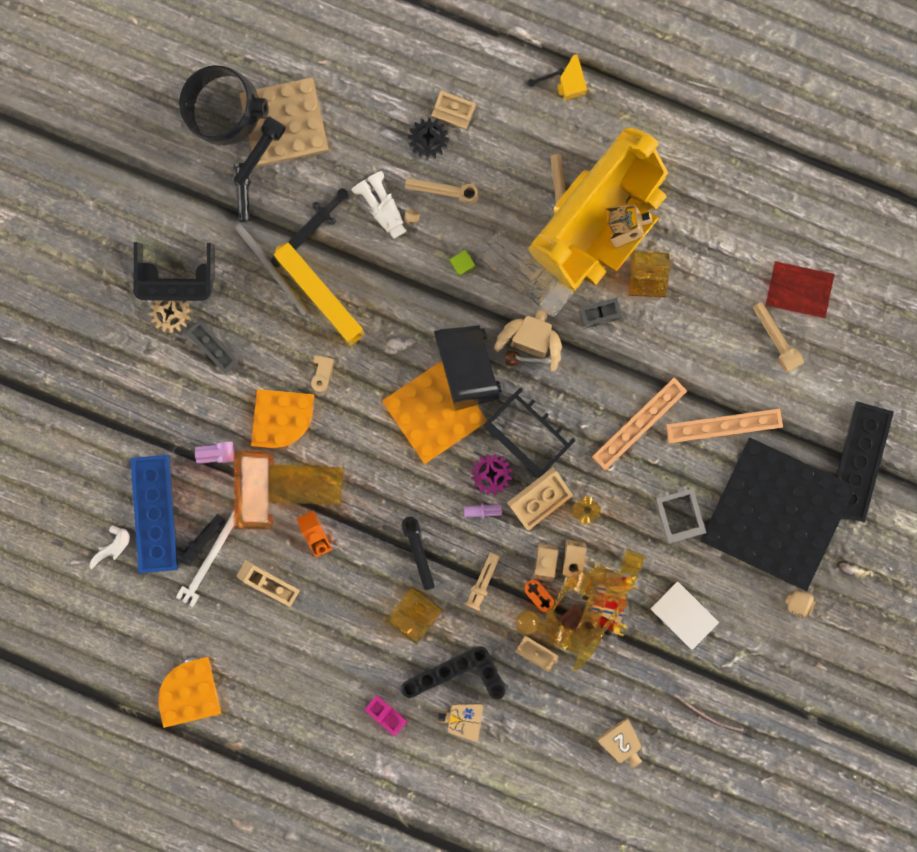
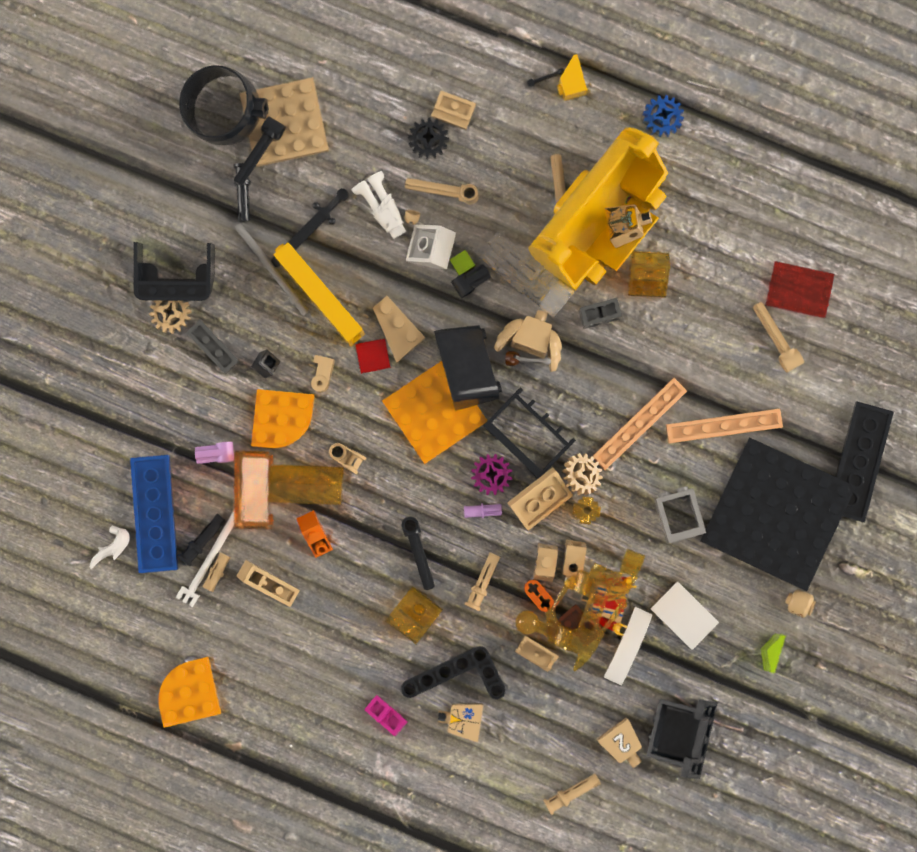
(216, 572): none -> tan pin
(265, 363): none -> black slope
(347, 458): none -> tan piece
(372, 355): none -> red sticker
(397, 328): none -> tan wing
(431, 246): none -> white slope
(466, 283): none -> black piece
(563, 798): none -> tan pin
(582, 474): none -> tan gear
(628, 646): none -> white slope
(664, 123): none -> blue gear
(682, 735): none -> black windscreen
(771, 652): none -> lime slope

